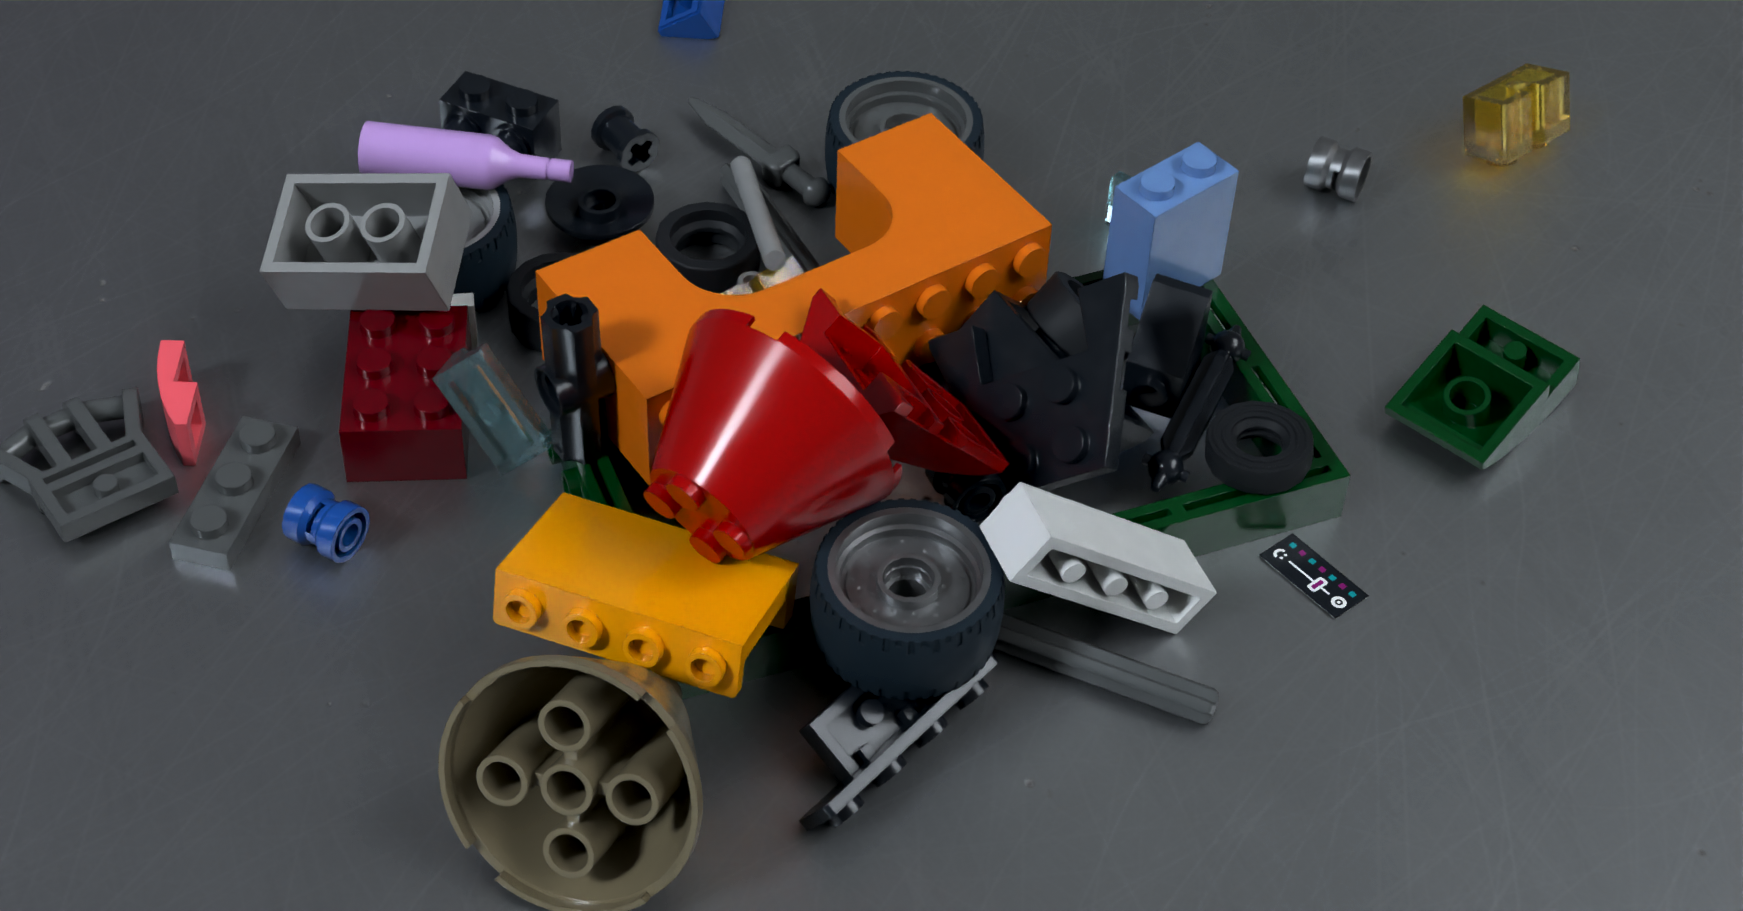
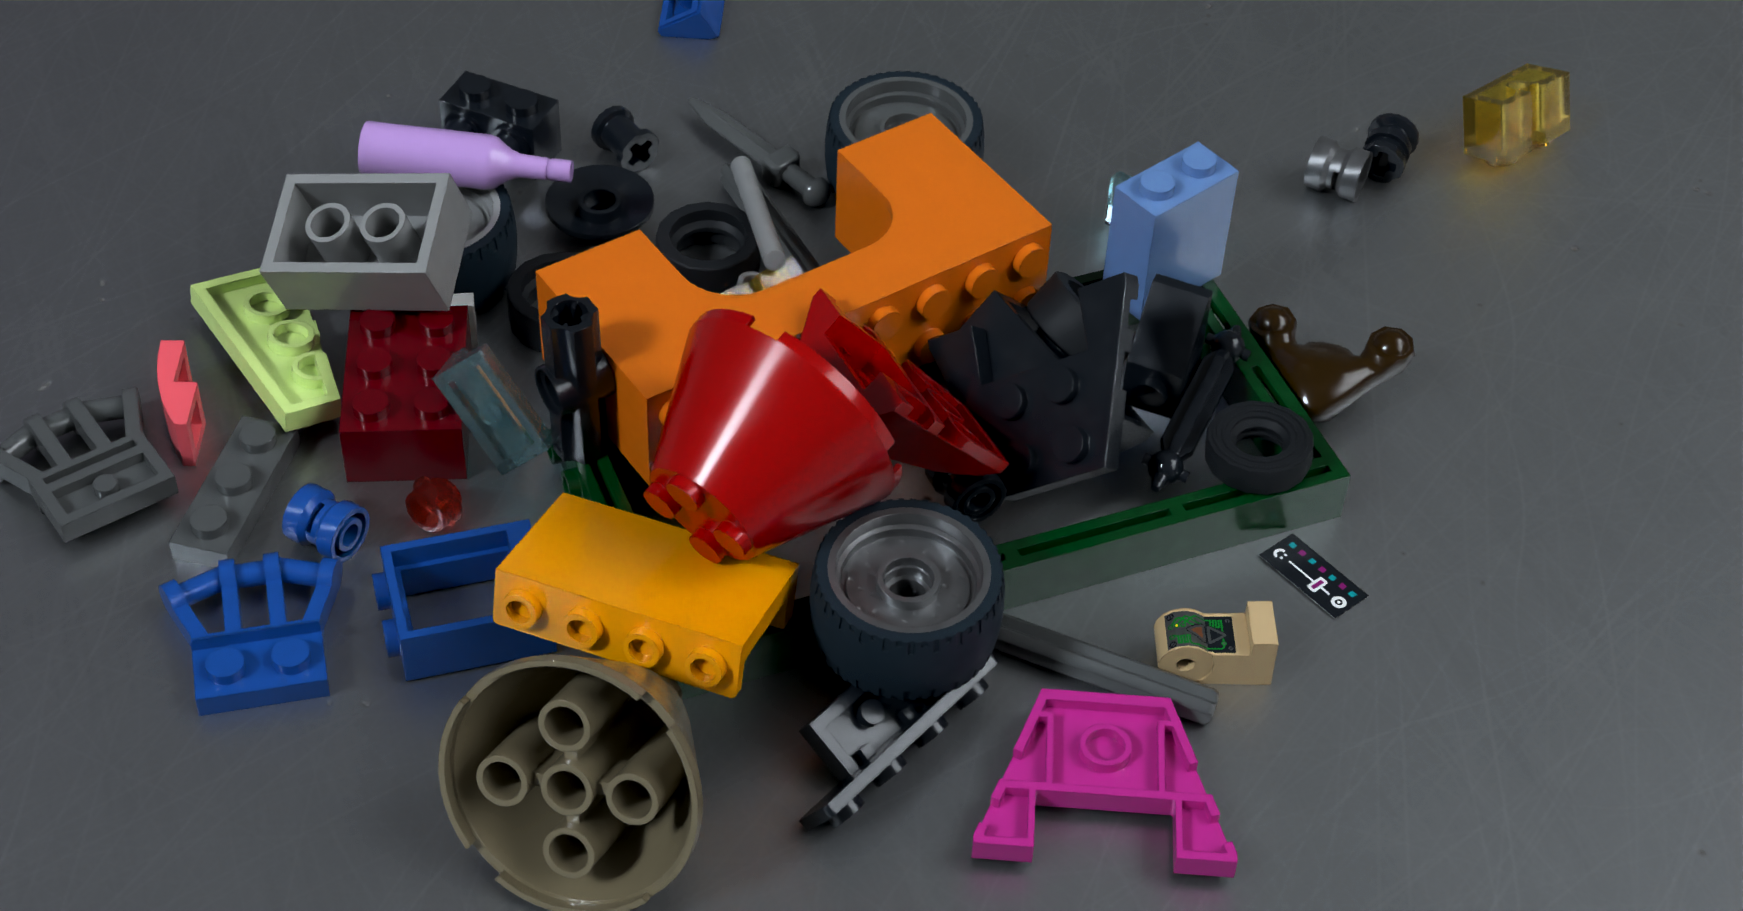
(263, 662): none -> blue plate
(271, 347): none -> yellowish green wing
(434, 503): none -> clear red plate
(442, 564): none -> blue window
(1096, 559): white brick -> none
(1105, 757): none -> dark pink wing
(1219, 645): none -> tan leg
(1326, 374): none -> dark brown head
(1391, 142): none -> black bush
(1485, 388): dark green slope -> none

